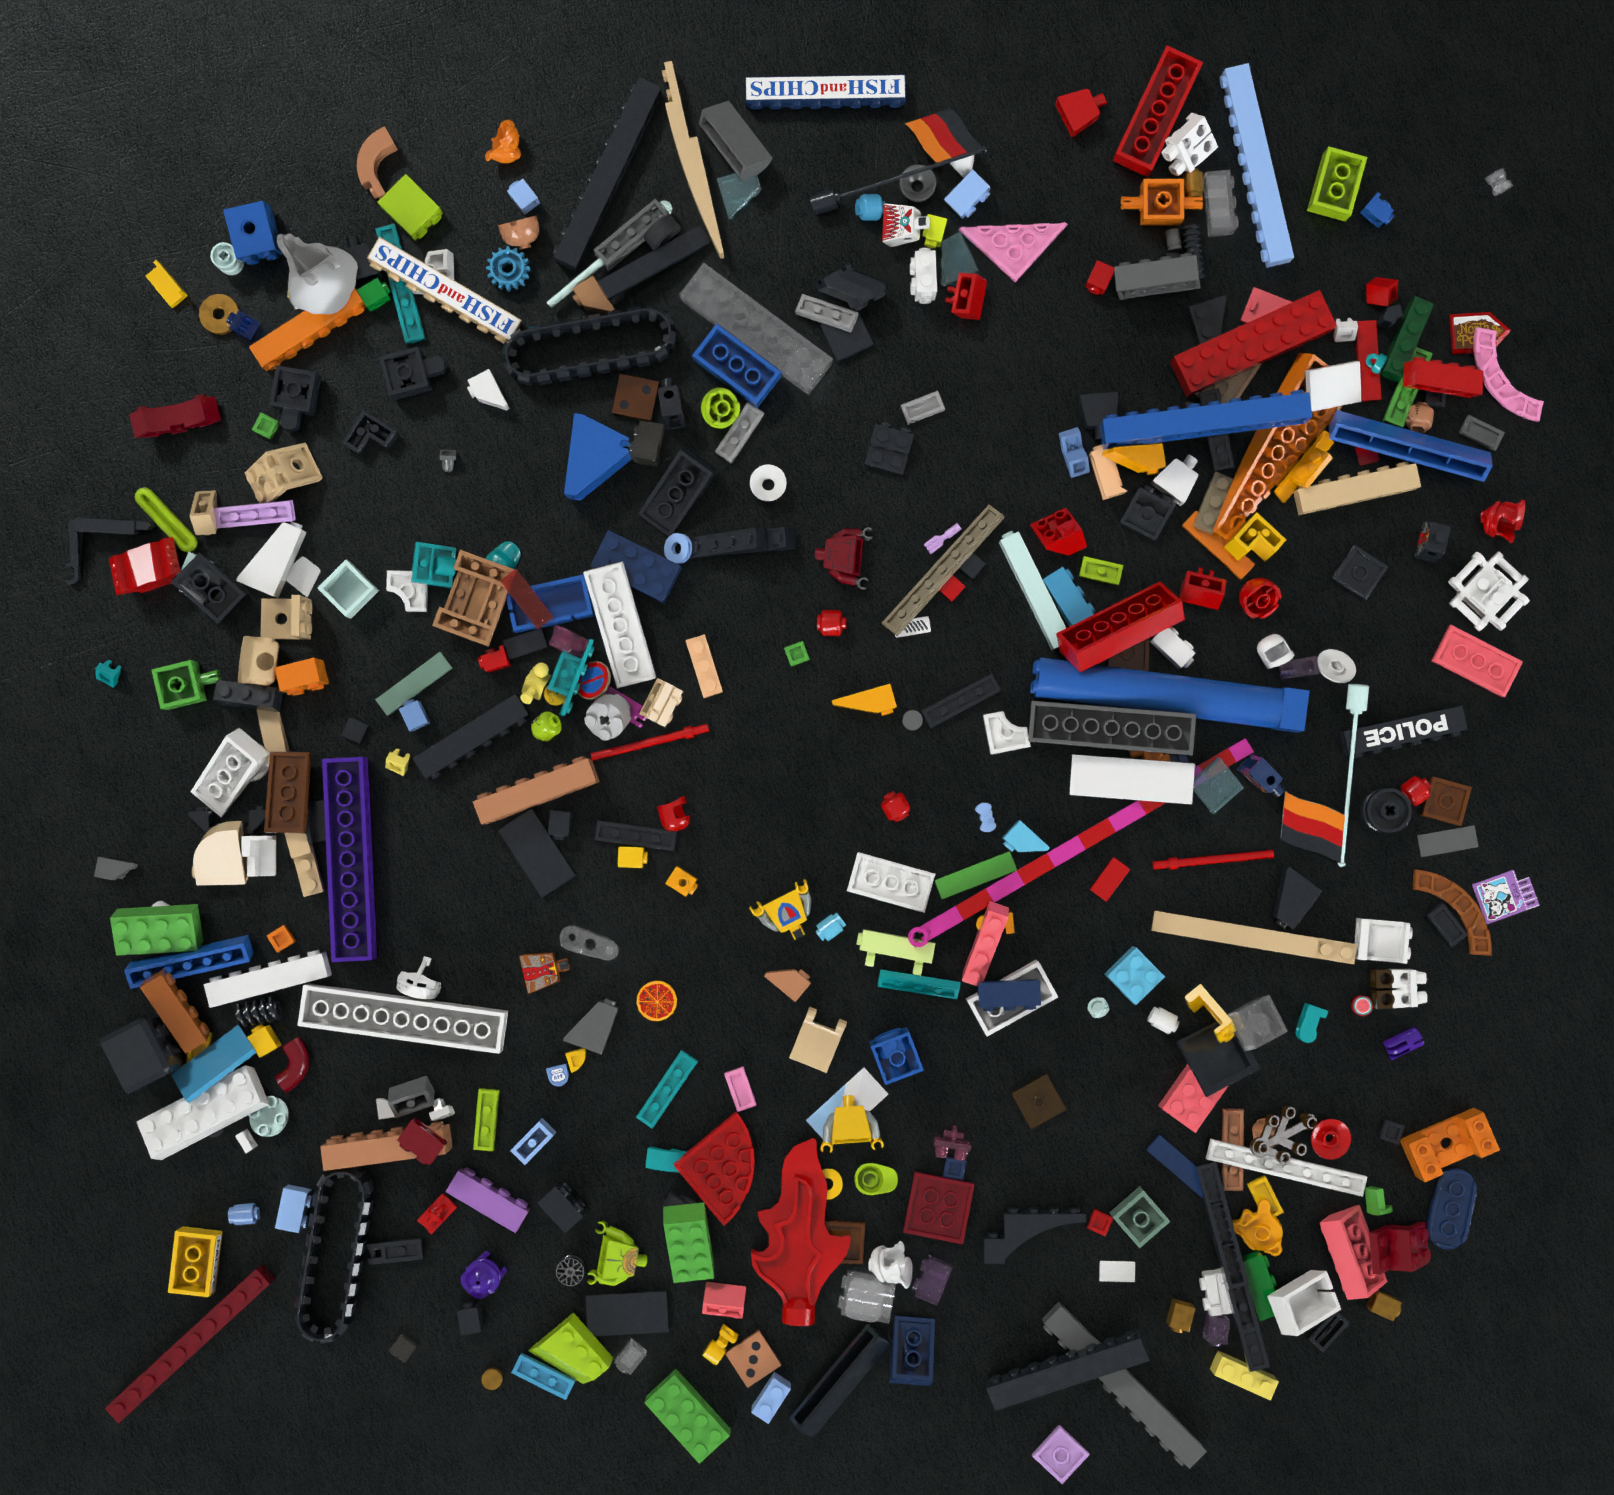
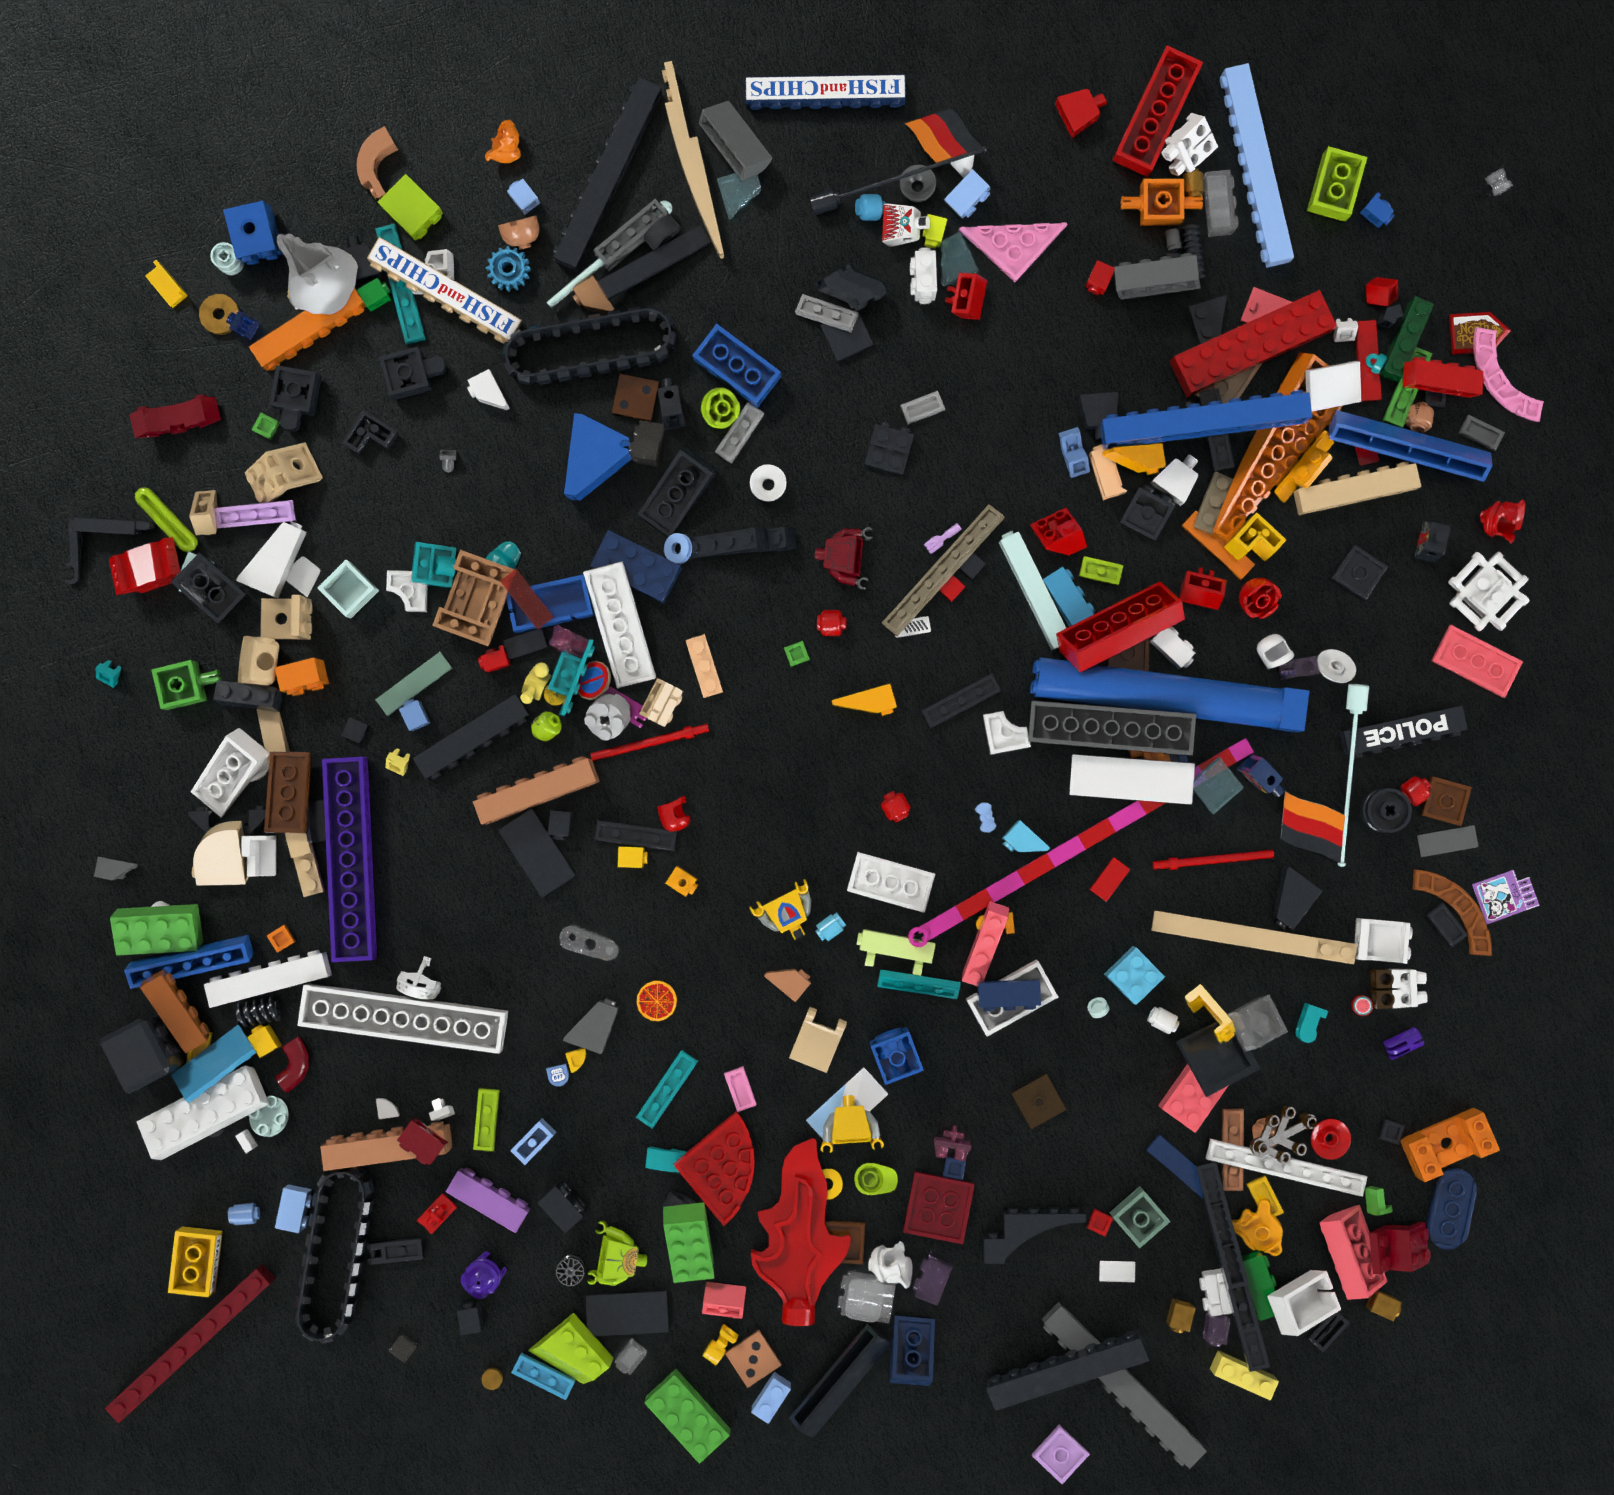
(411, 1096): dark grey brick -> none
(542, 970): torso -> none
(756, 328): clear brick -> none
(912, 720): dark grey tile -> none
(975, 875): bright green tile -> none

